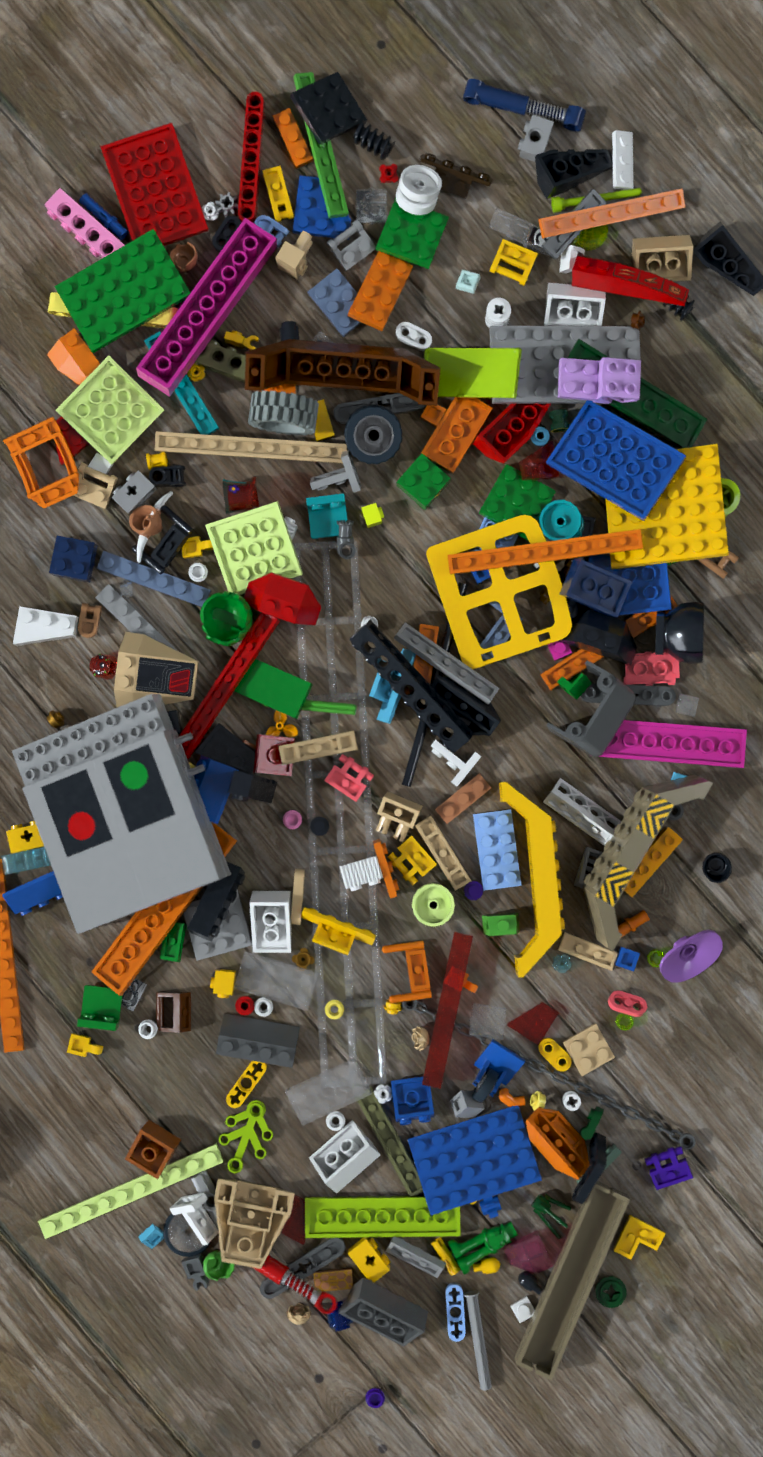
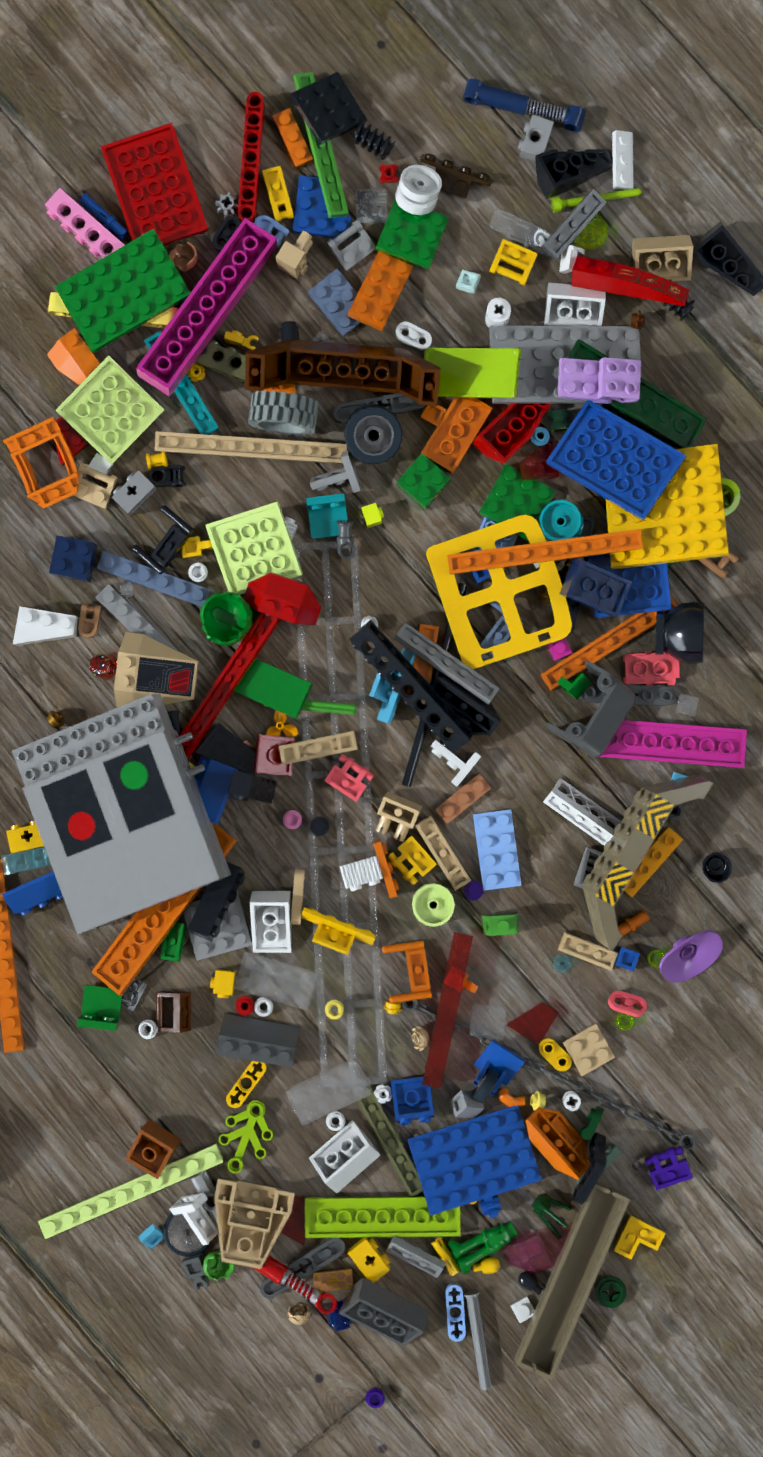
(81, 1045): yellow plate -> none
(147, 522): nougat helmet -> none
(210, 216): white plate -> none
(240, 495): clear red hat -> none
(303, 954): pearl gold plate -> none
(323, 424): yellow tile -> none
(542, 875): yellow slope -> none
(602, 636): black wedge -> none
(611, 213): orange plate -> none

